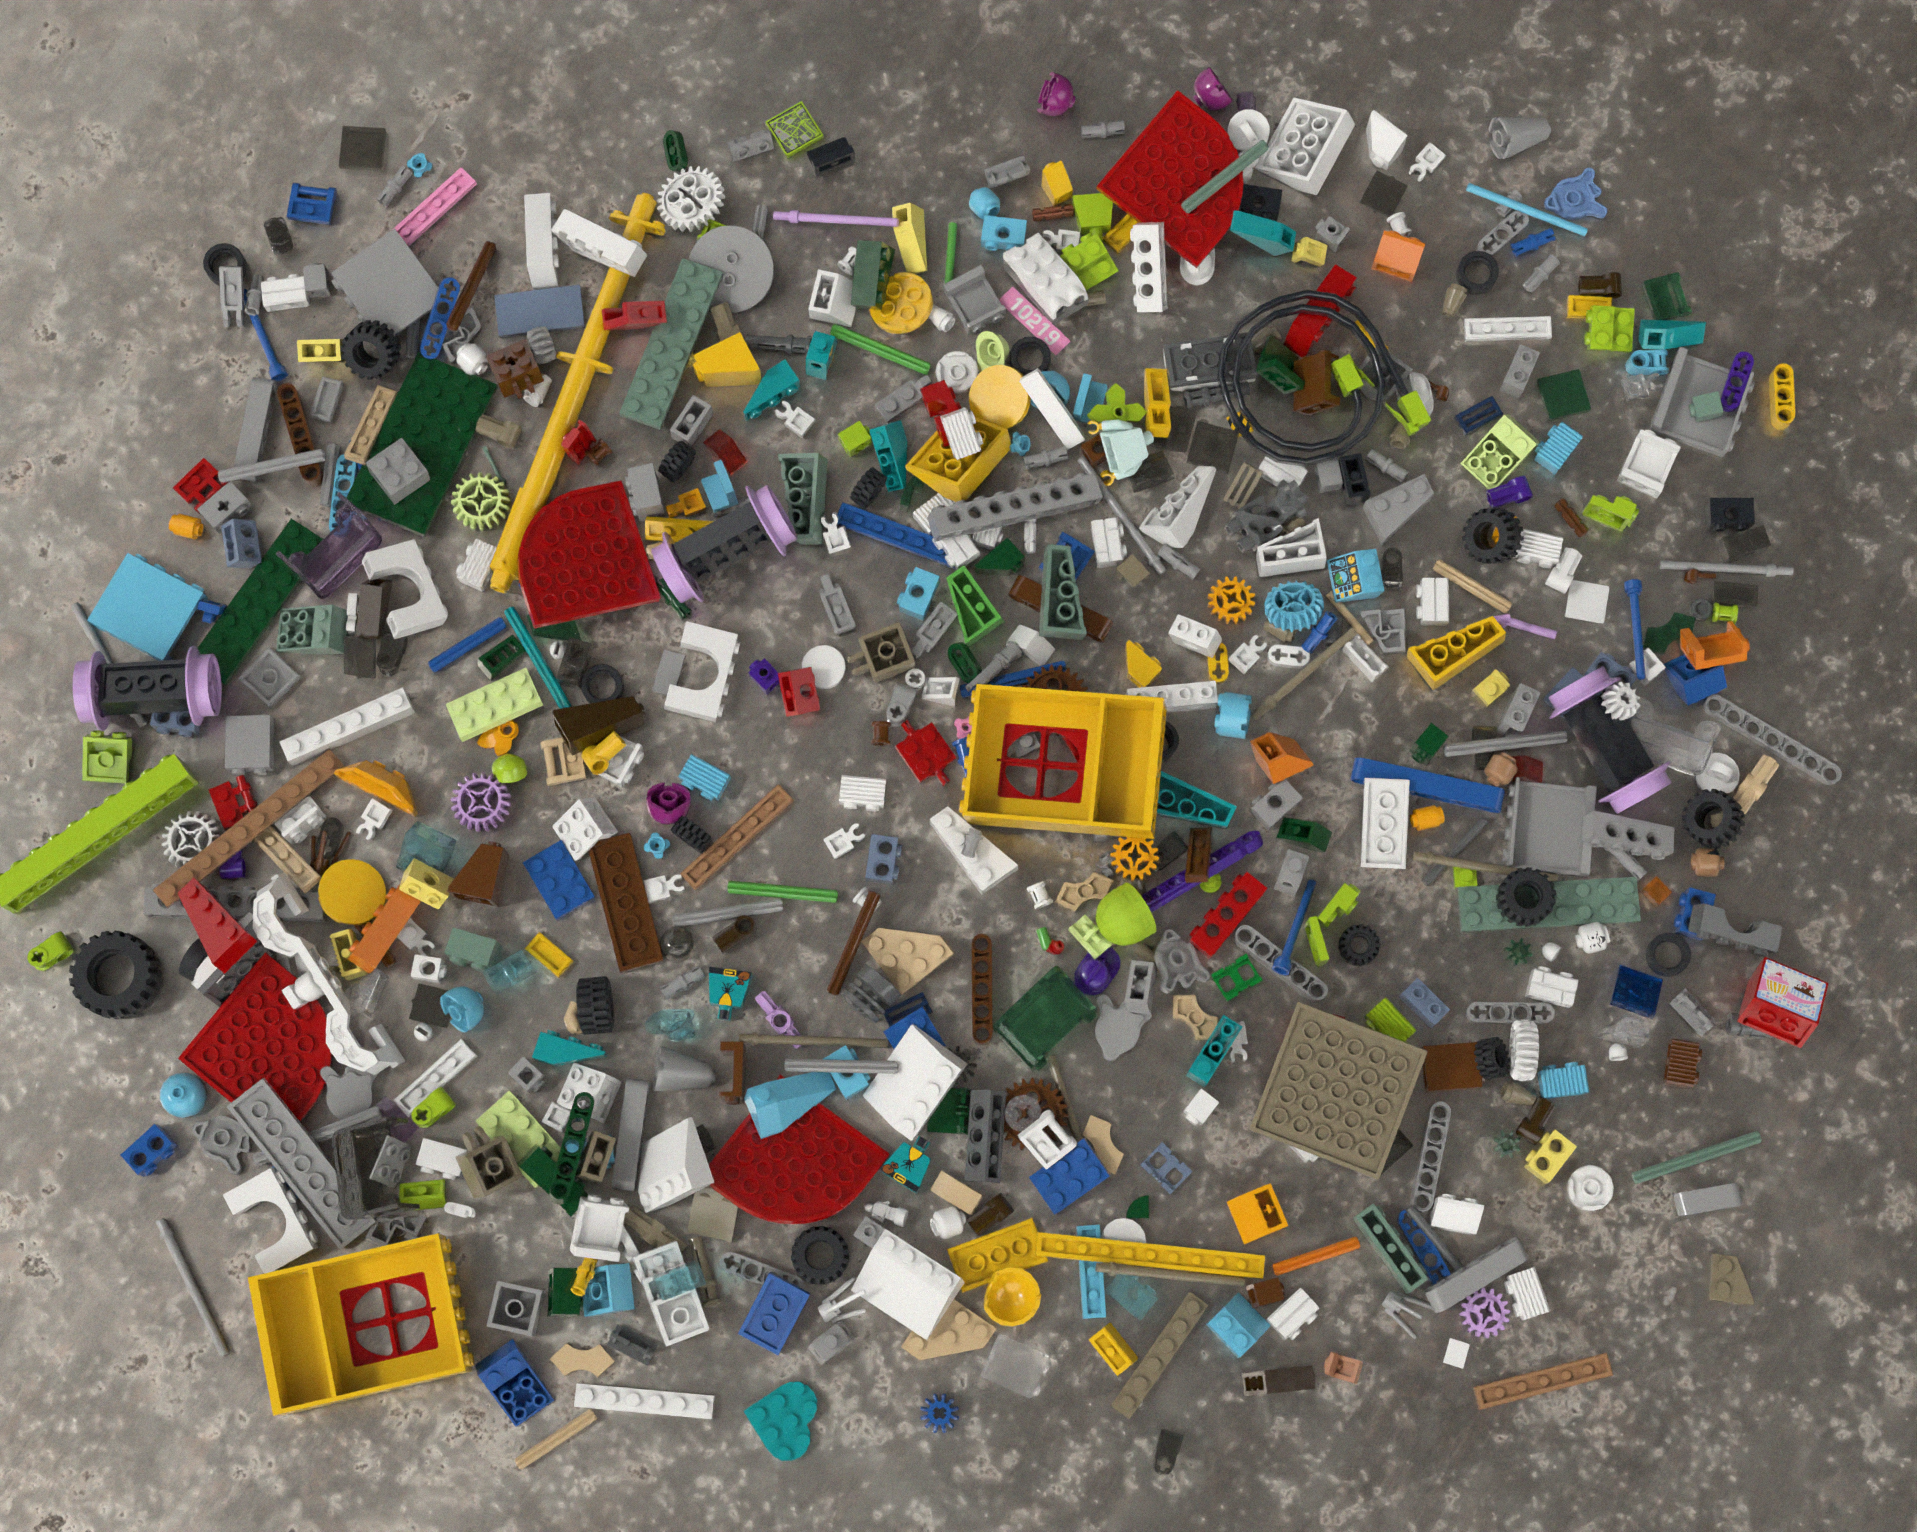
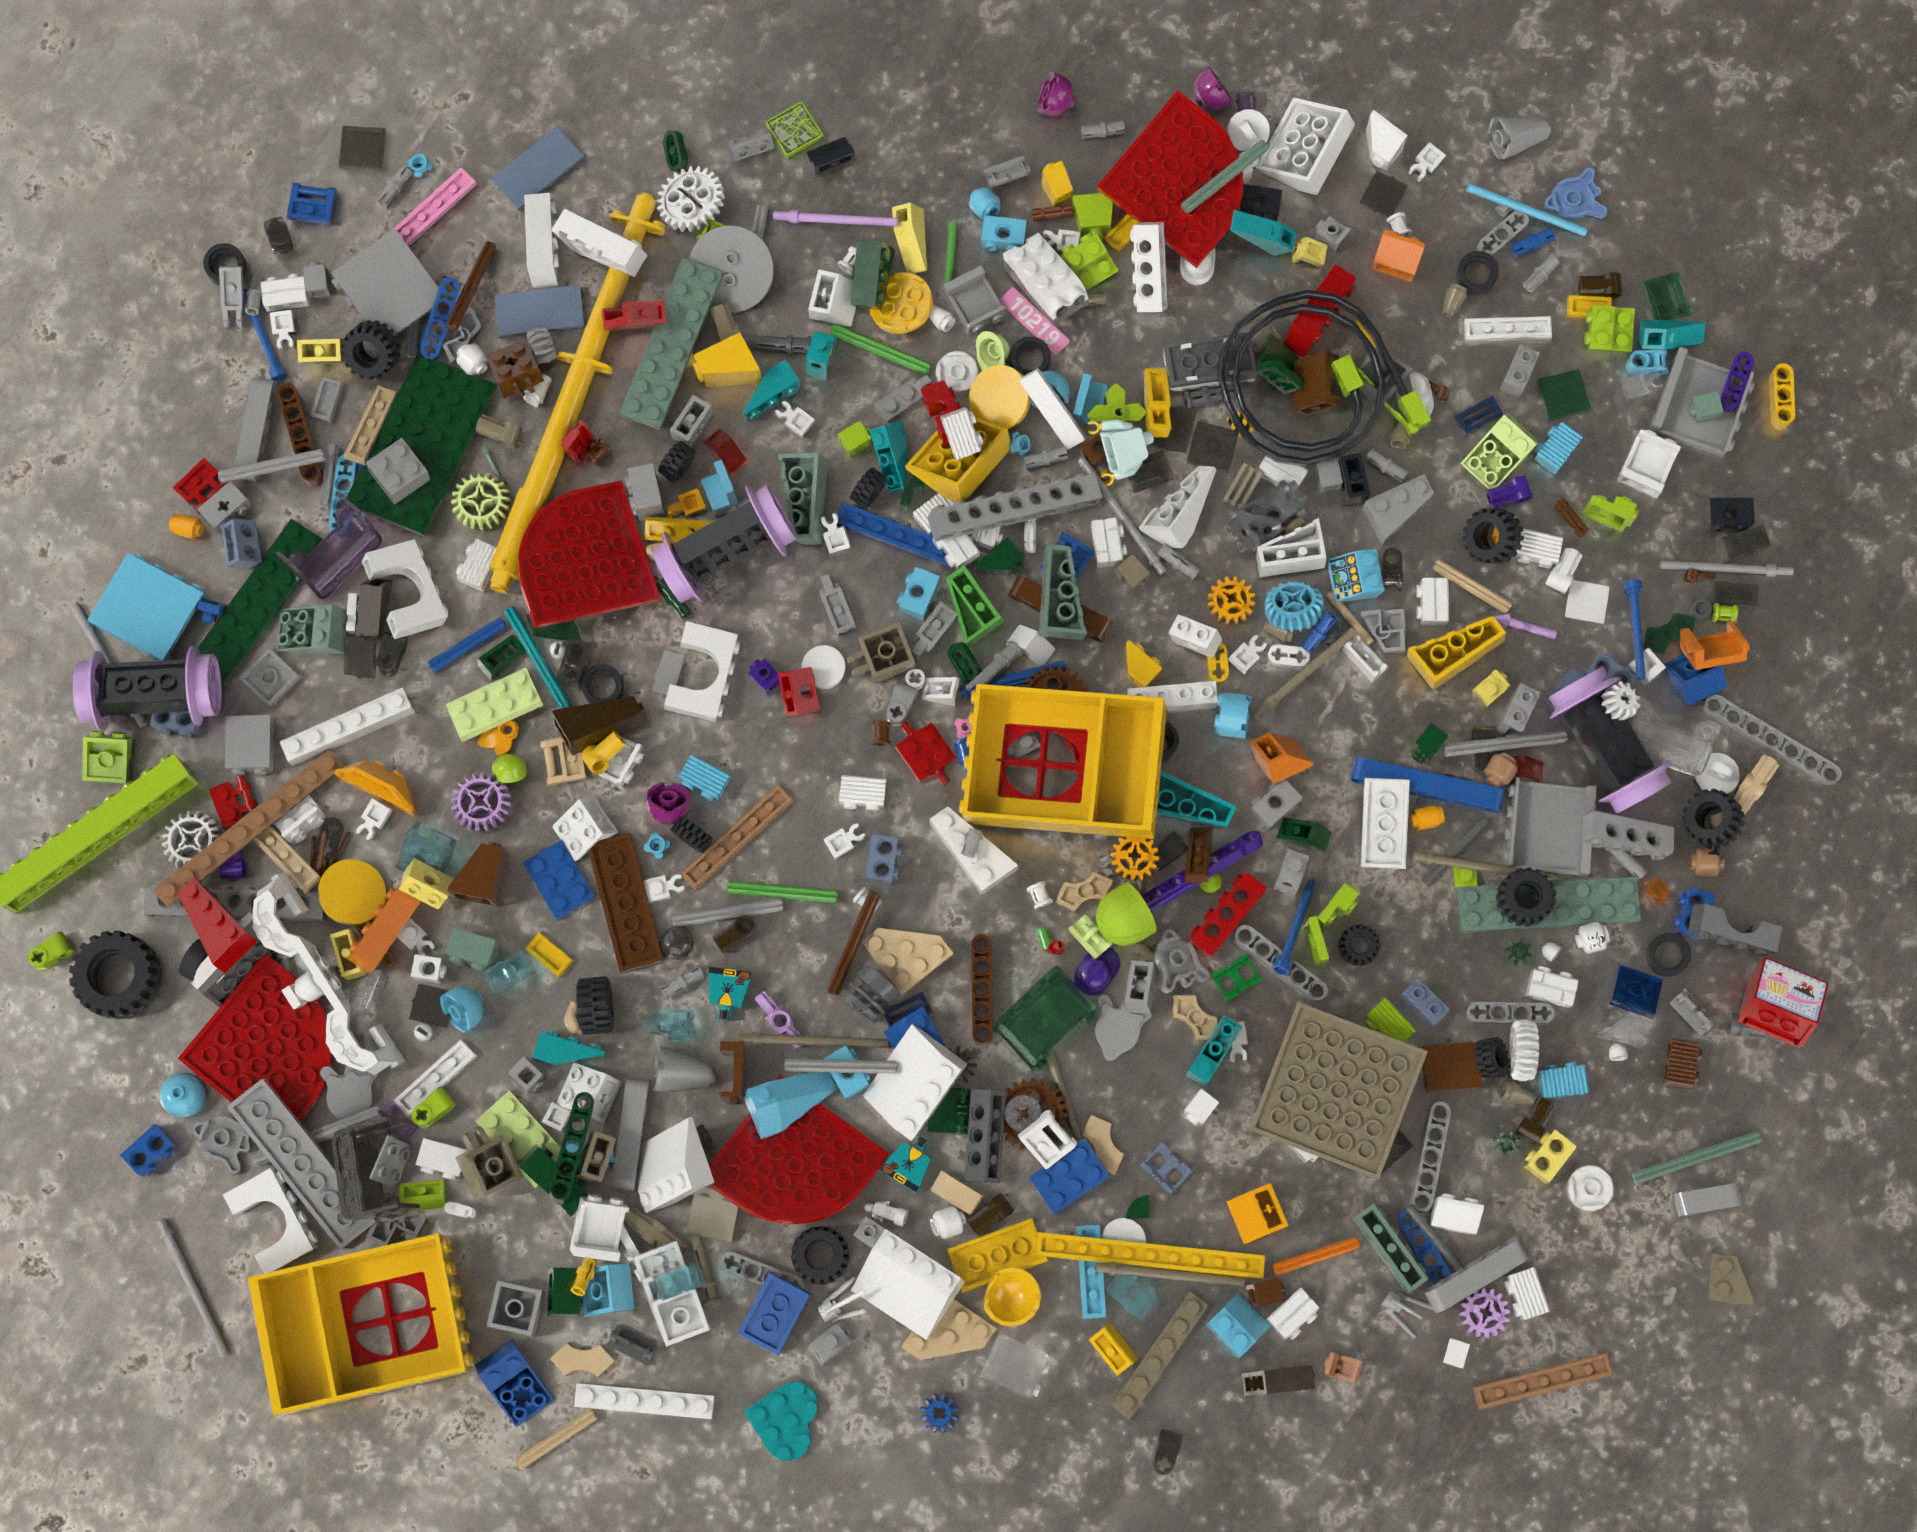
(283, 325): none -> white plate
(537, 167): none -> sand blue tile

